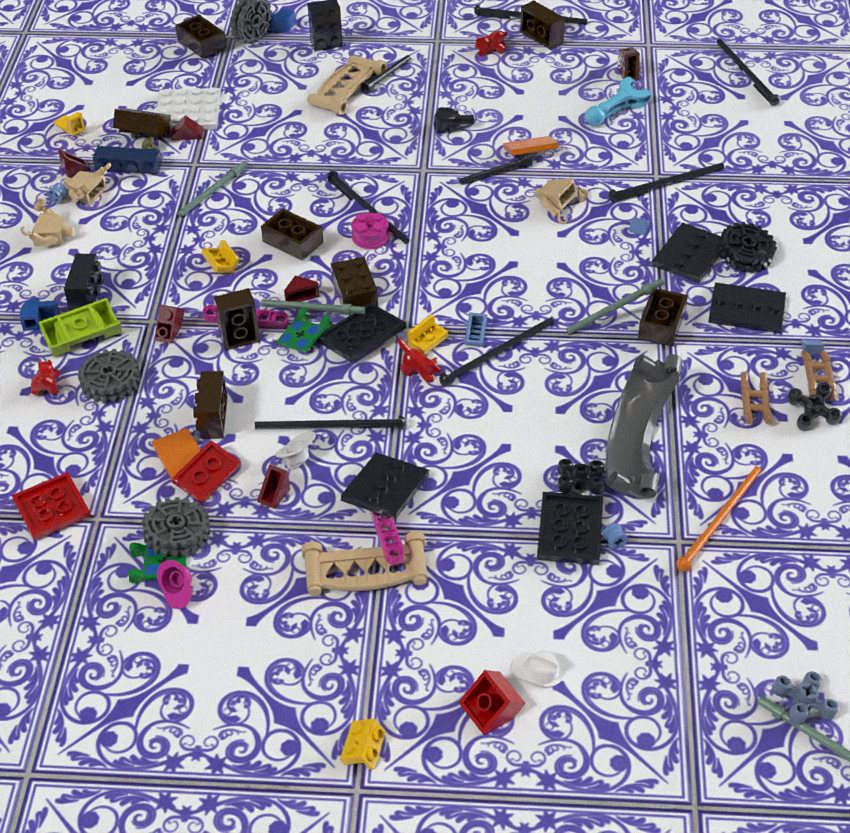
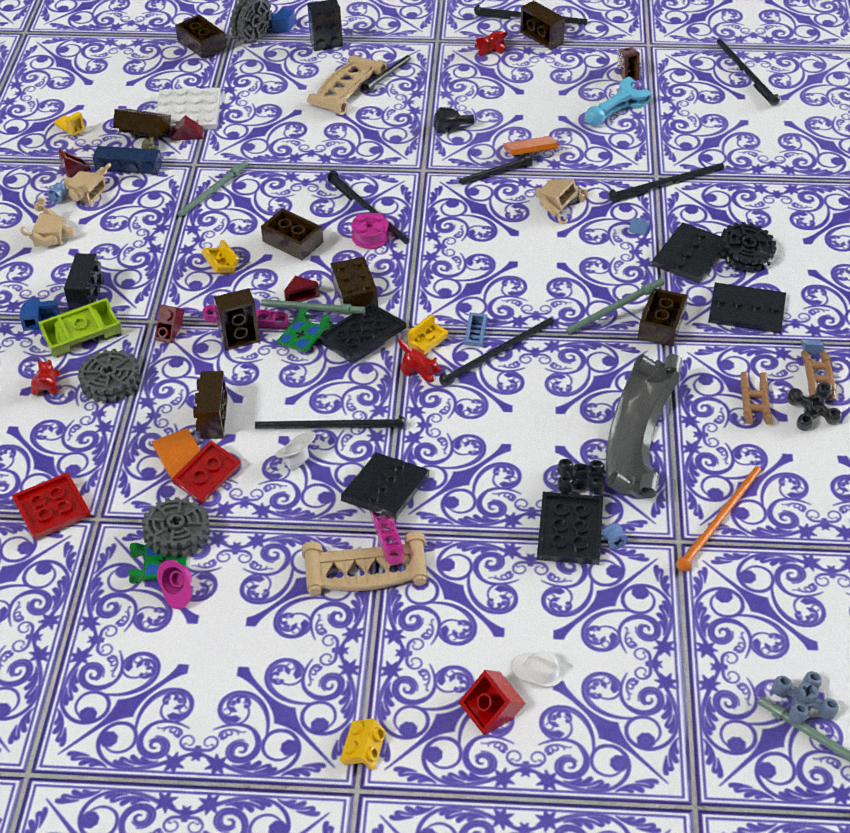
(274, 486): dark red slope -> none

